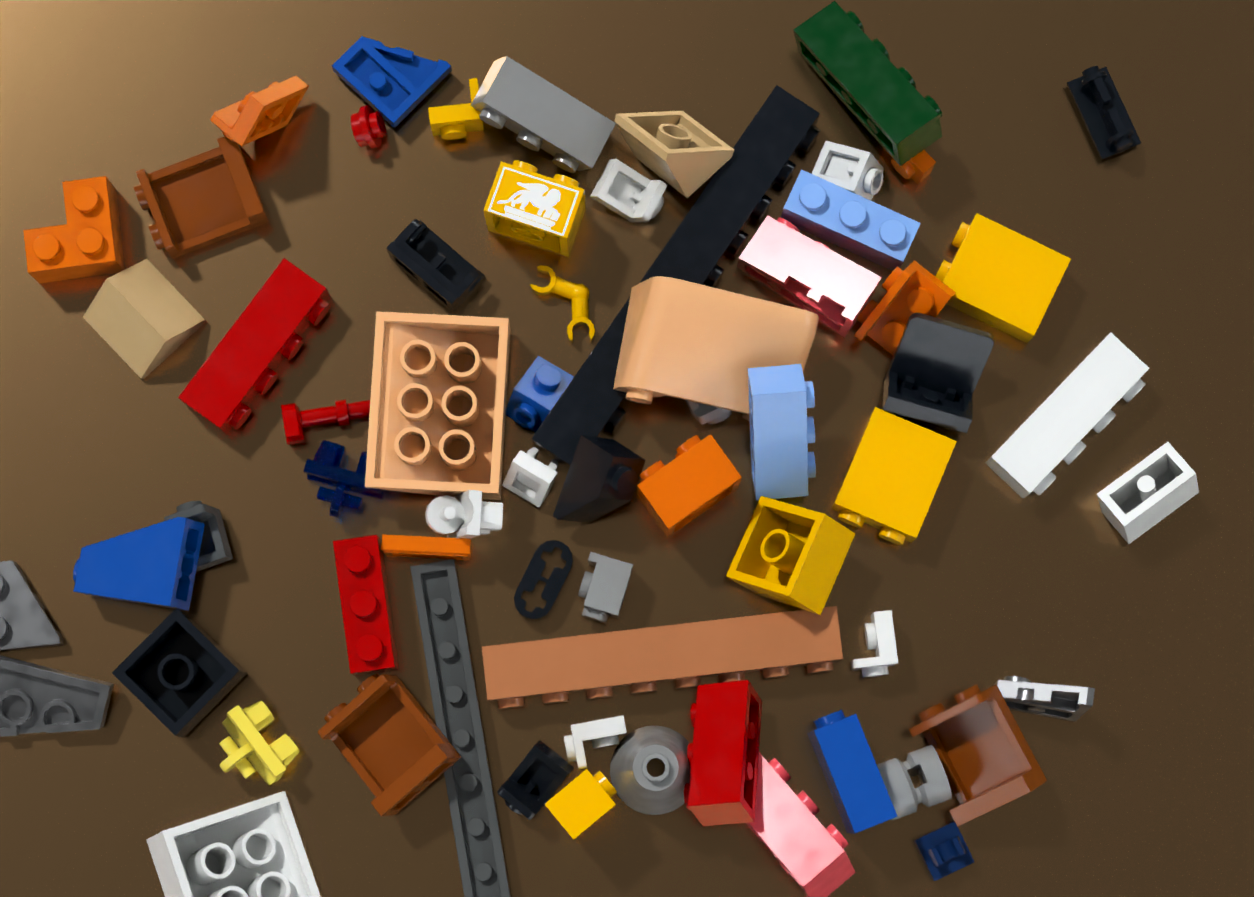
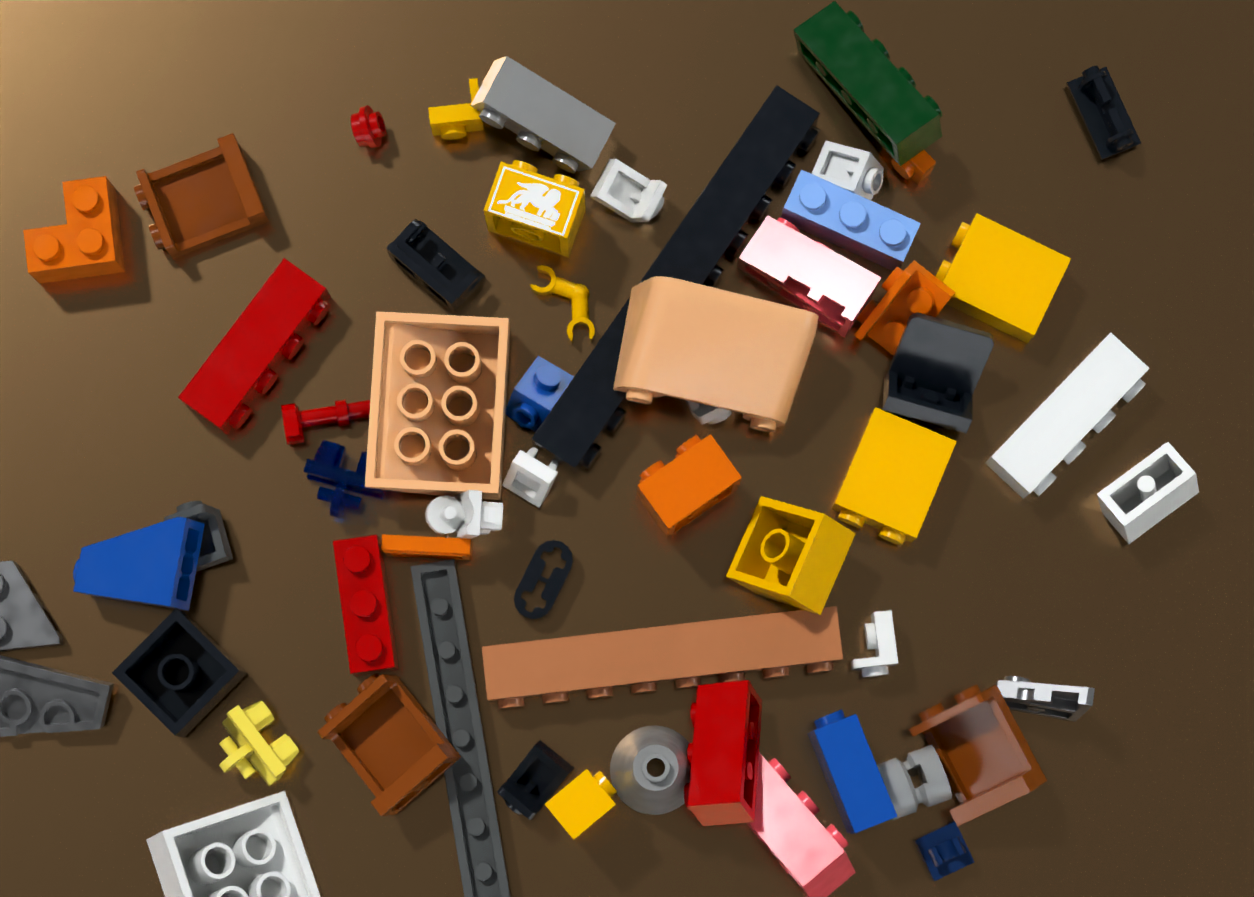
(142, 317): tan slope -> none
(260, 111): orange bracket -> none
(389, 77): blue wing -> none
(598, 480): black slope -> none
(601, 732): white bracket -> none
(604, 587): light grey brick -> none
(674, 147): tan slope -> none
(780, 431): light blue brick -> none

